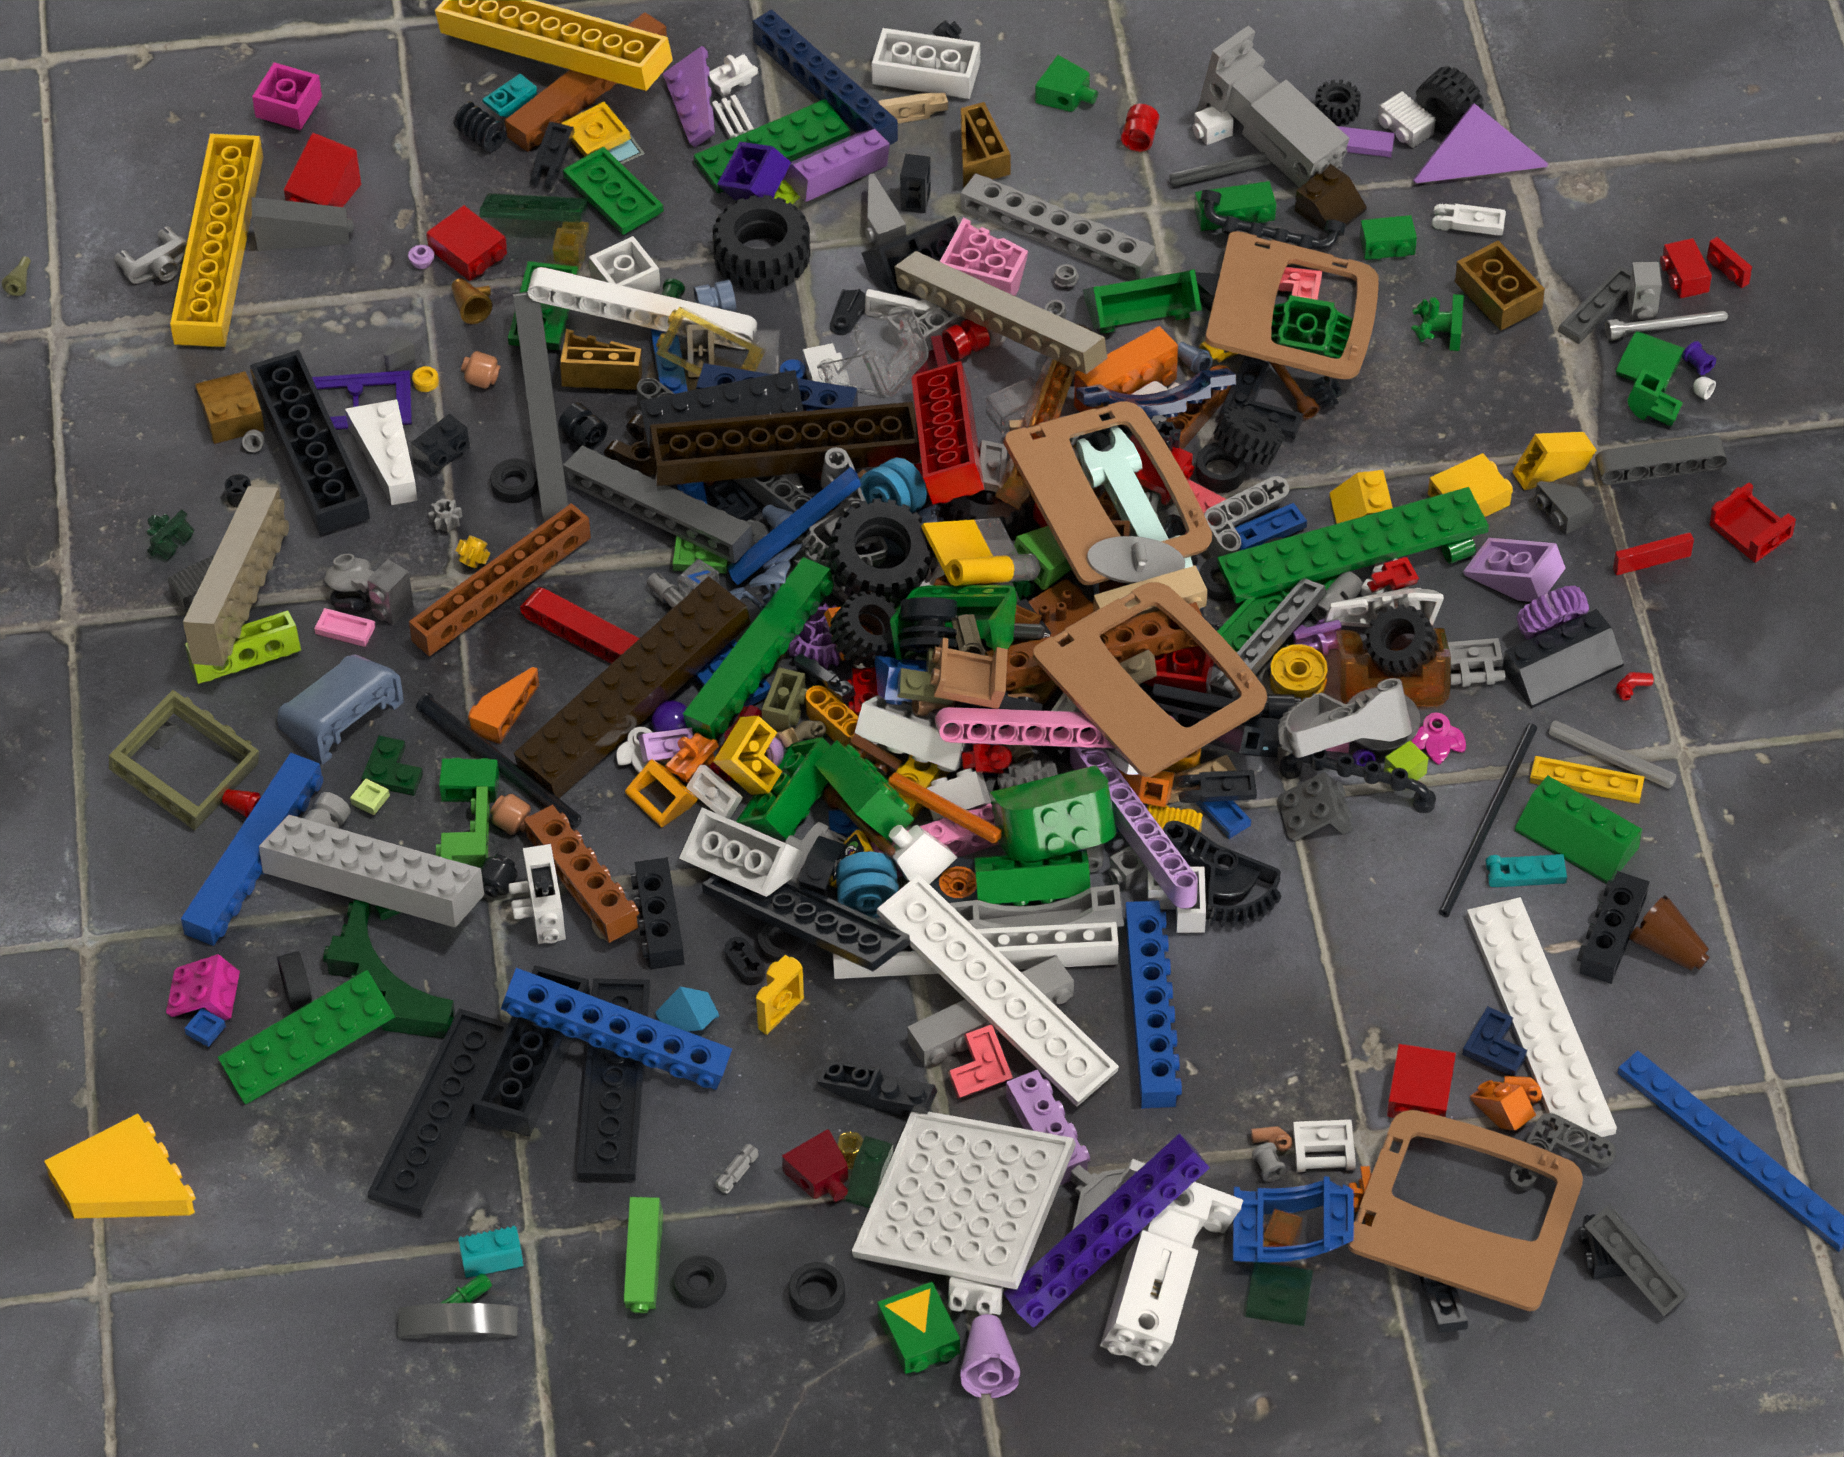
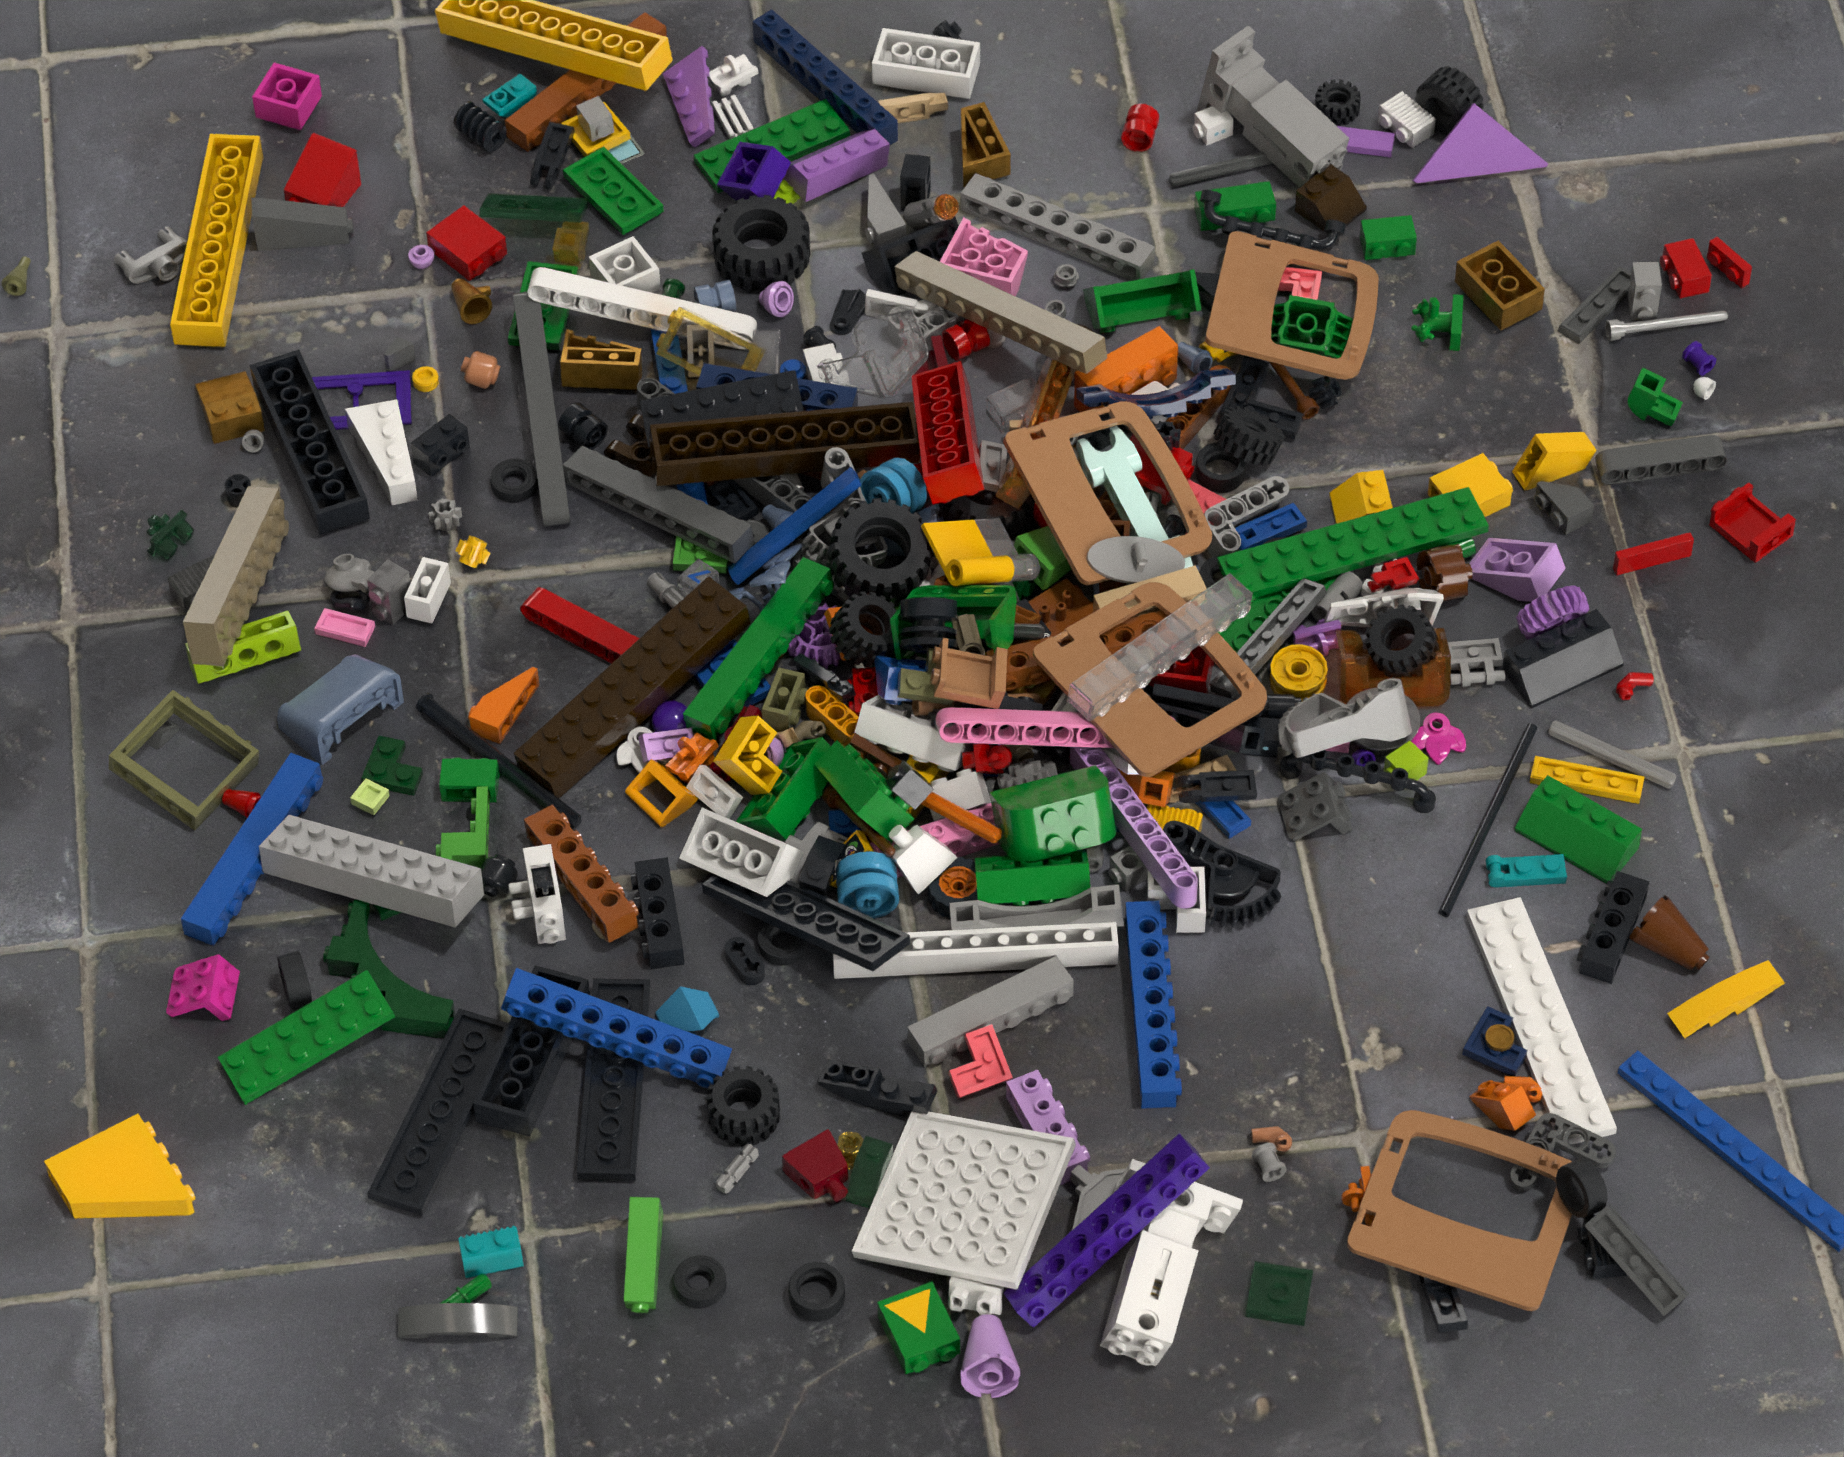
(205, 1027): blue plate -> none
(329, 810): light grey wheel -> none
(427, 590): none -> white brick
(499, 579): dark orange brick -> none
(509, 813): nougat head -> none
(595, 118): none -> light grey brick
(743, 1086): none -> black tyre
(777, 298): none -> lavender brick
(781, 994): yellow plate -> none
(818, 337): none -> black bush
(908, 784): none -> brick
(931, 210): none -> piece
(998, 990): white plate -> none
(1064, 86): green torso -> none
(1159, 647): none -> clear brick
(1248, 1223): blue wedge -> none
(1282, 1230): clear orange brick -> none
(1323, 1137): white plate -> none
(1421, 1080): red panel -> none
(1445, 571): none -> reddish brown brick
(1469, 218): white hinge -> none
(1499, 1037): none -> pearl gold piece
(1581, 1188): none -> black tyre
(1650, 354): green slope -> none
(1725, 997): none -> yellow slope

